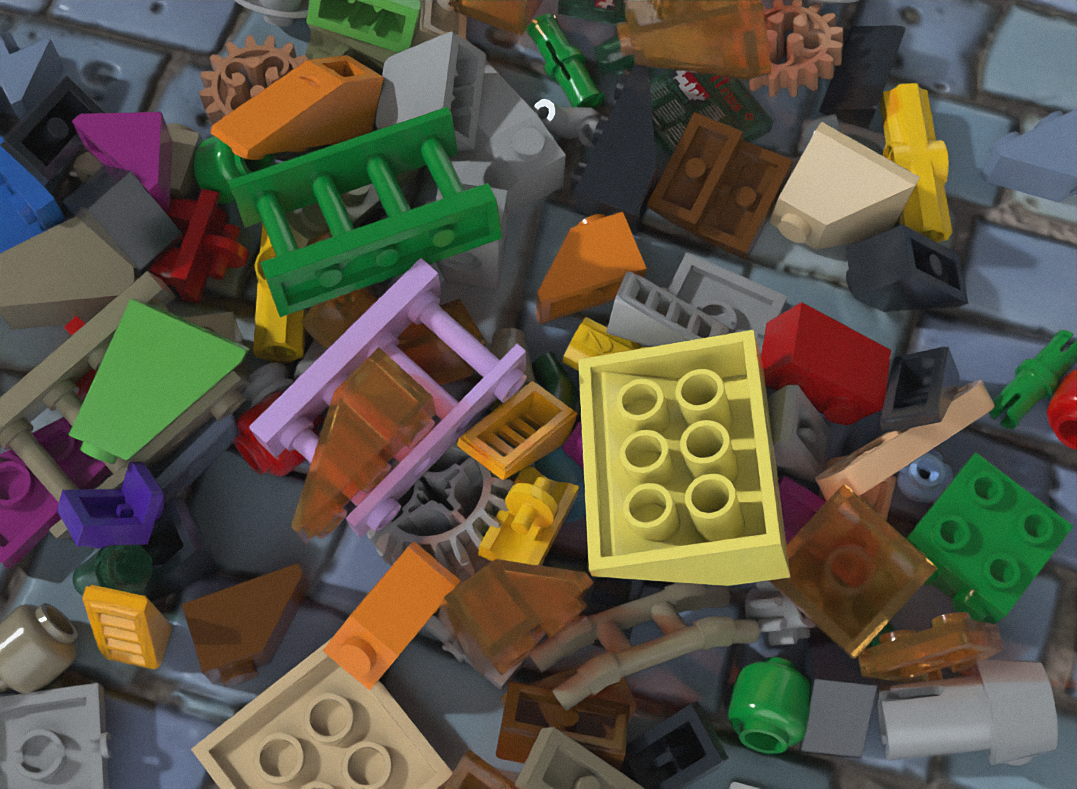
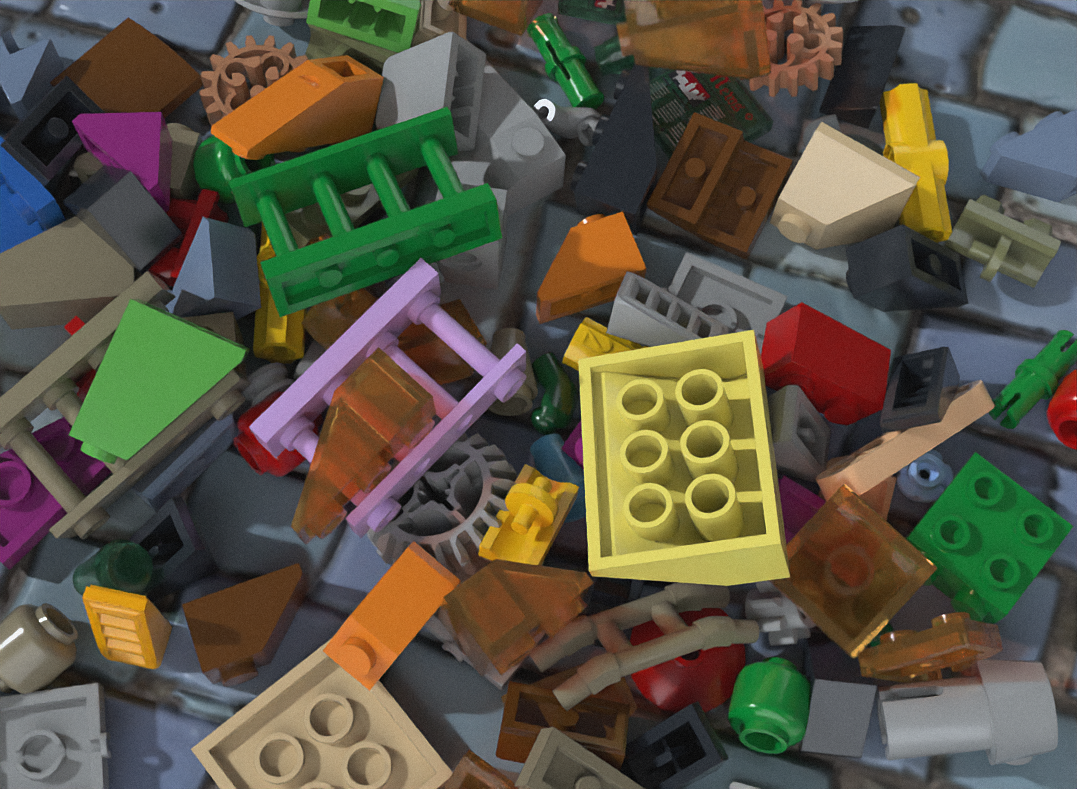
(114, 515): dark purple bracket -> none
(133, 73): none -> reddish brown slope
(218, 273): none -> sand blue slope
(529, 405): light orange slope -> none
(682, 682): none -> red dish
(1002, 242): none -> olive hips

